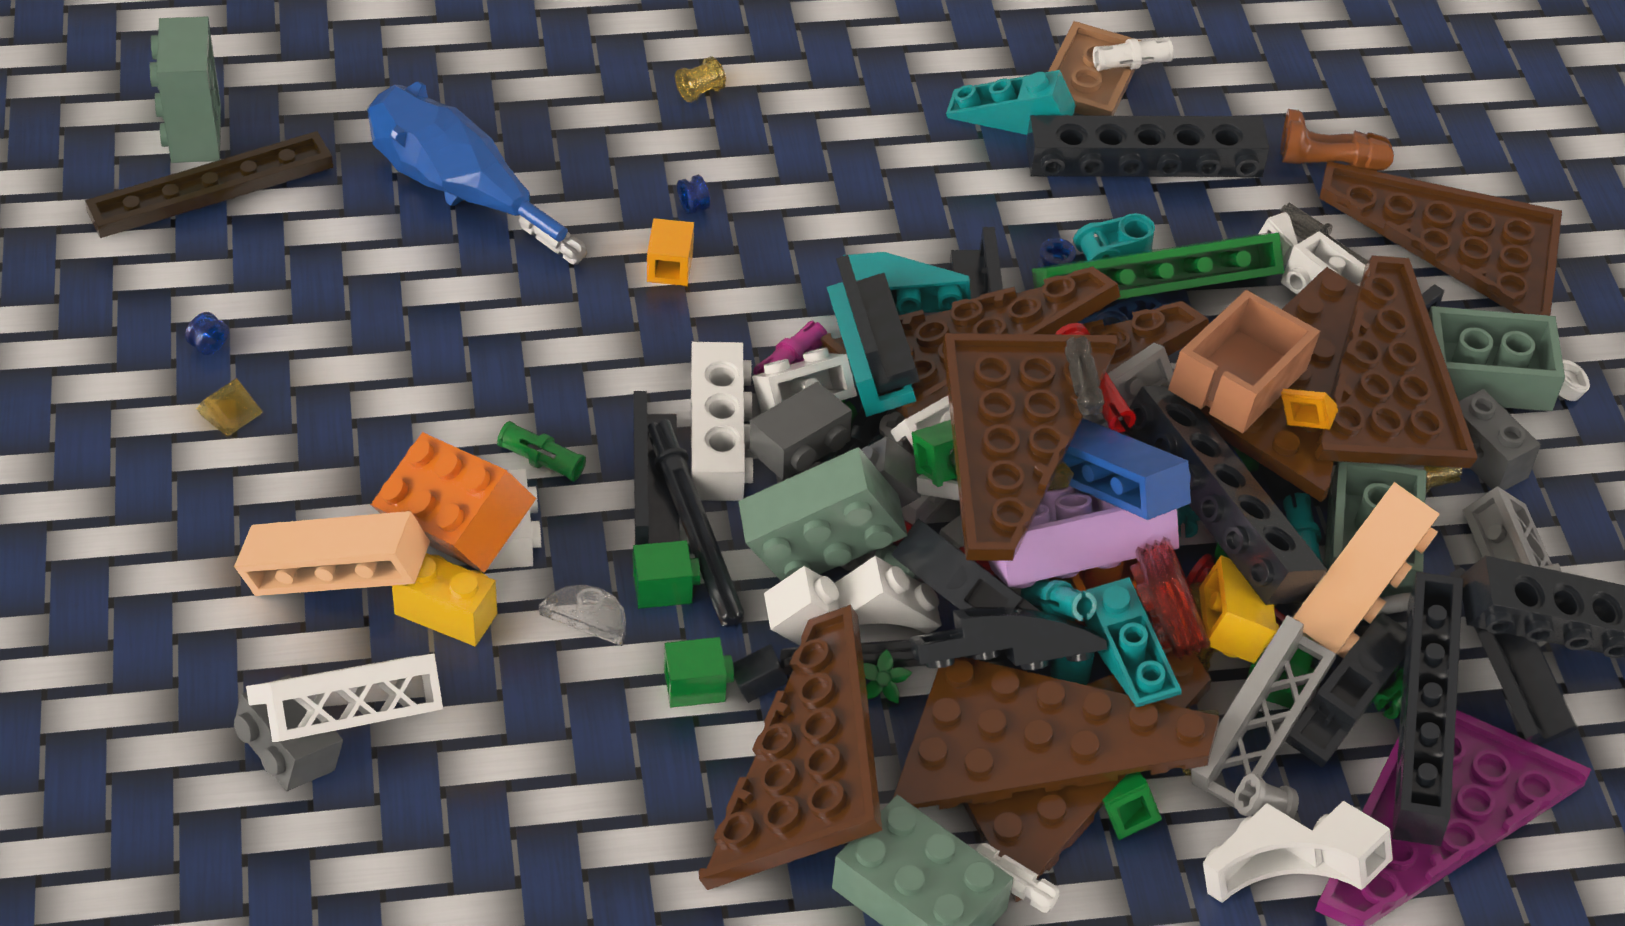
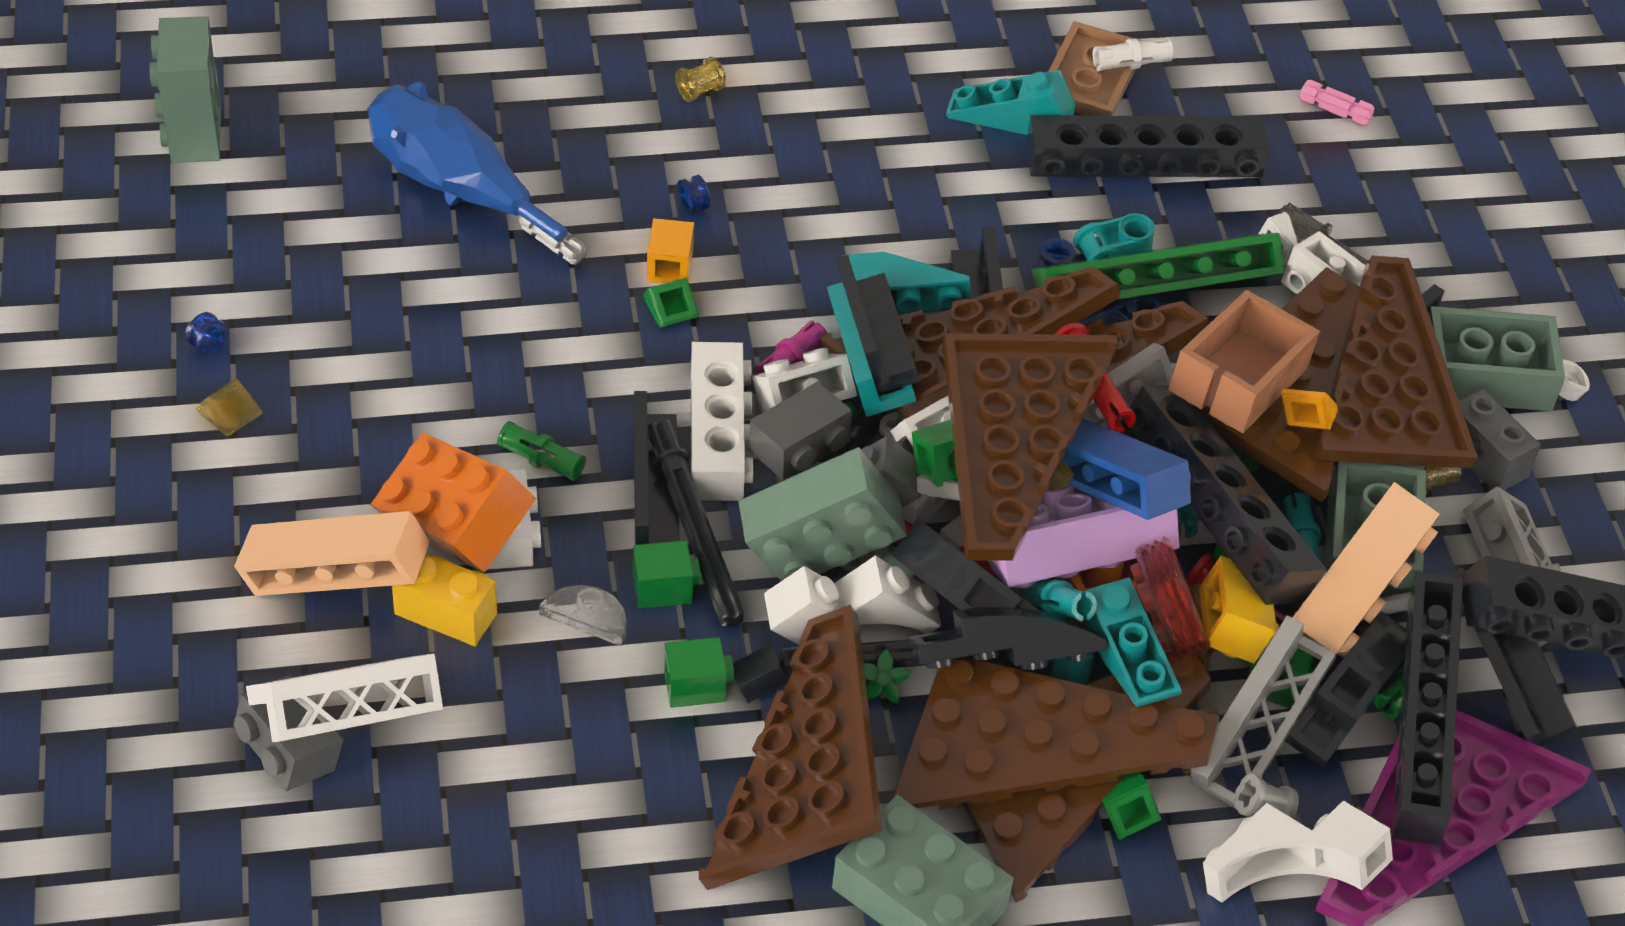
(208, 184): dark brown plate -> none
(671, 303): none -> green slope
(1025, 883): white axle -> none
(1084, 376): clear smoke axle -> none
(1337, 102): none -> bright pink axle
(1357, 149): dark orange piece -> none
(1478, 238): reddish brown wing -> none

